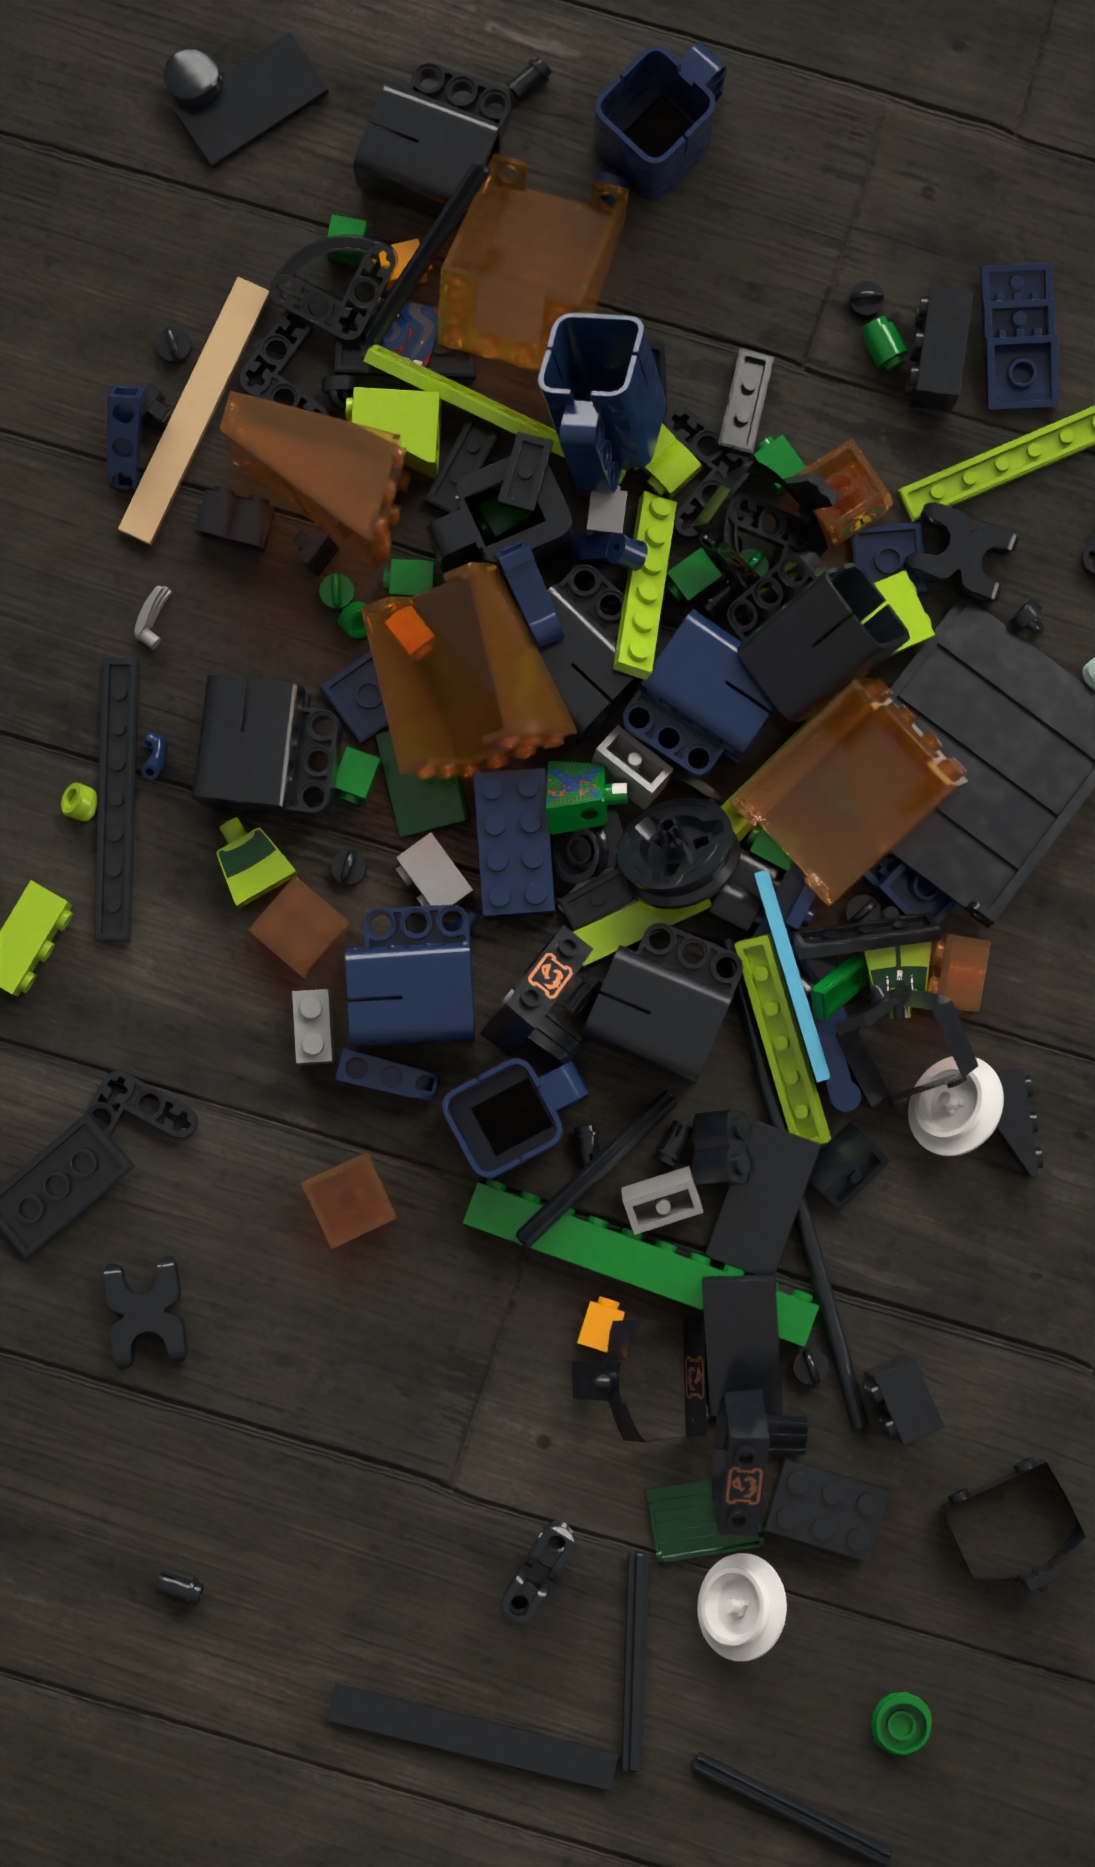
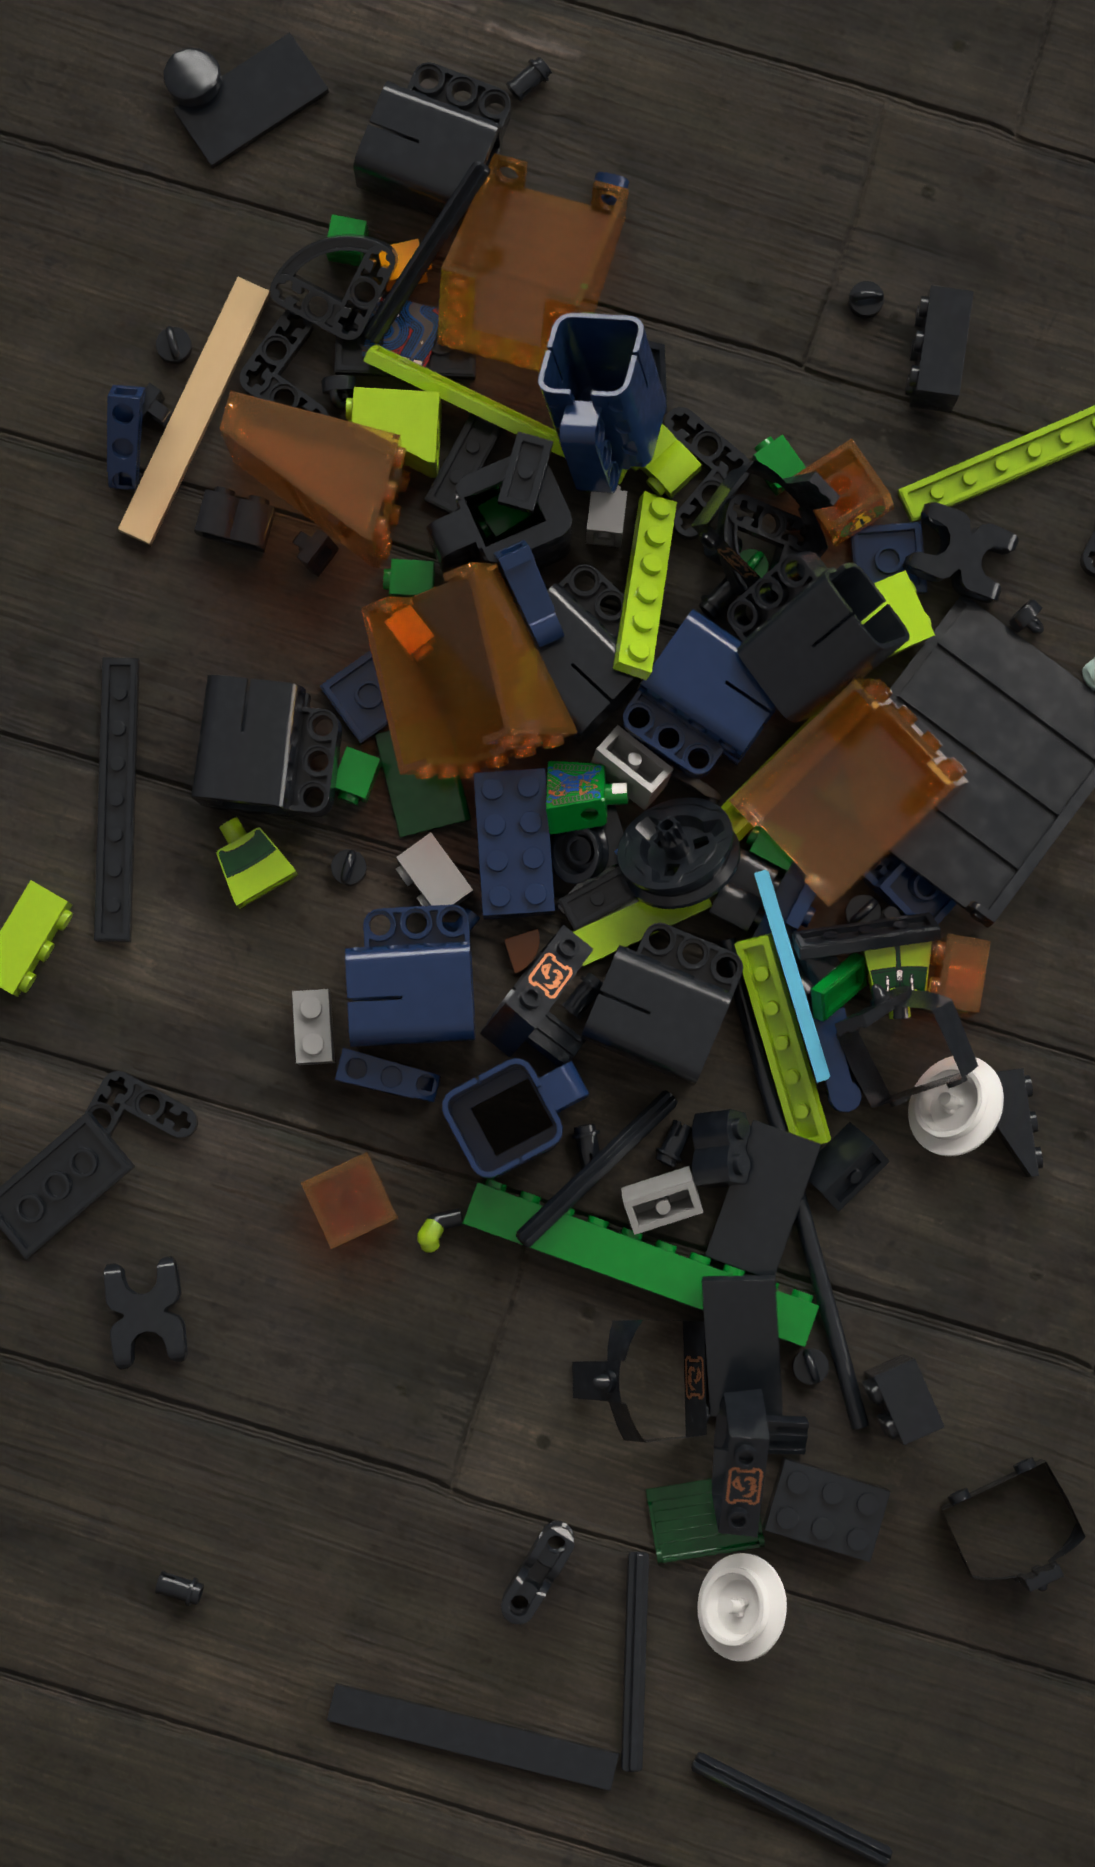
(79, 802): lime tile -> none
(148, 616): light grey piece -> none
(157, 759): dark blue arm -> none
(300, 927): clear orange brick -> none
(337, 591): green tile -> none
(352, 620): green tile -> none
(433, 1227): none -> arm
(523, 949): none -> reddish brown tile
(598, 1323): light orange brick -> none
(606, 552): dark blue leg -> none
(685, 85): dark blue piece -> none
(692, 578): green brick -> none
(745, 402): tile -> none
(884, 344): green brick -> none
(901, 1723): green piece -> none
(1019, 336): dark blue slope -> none

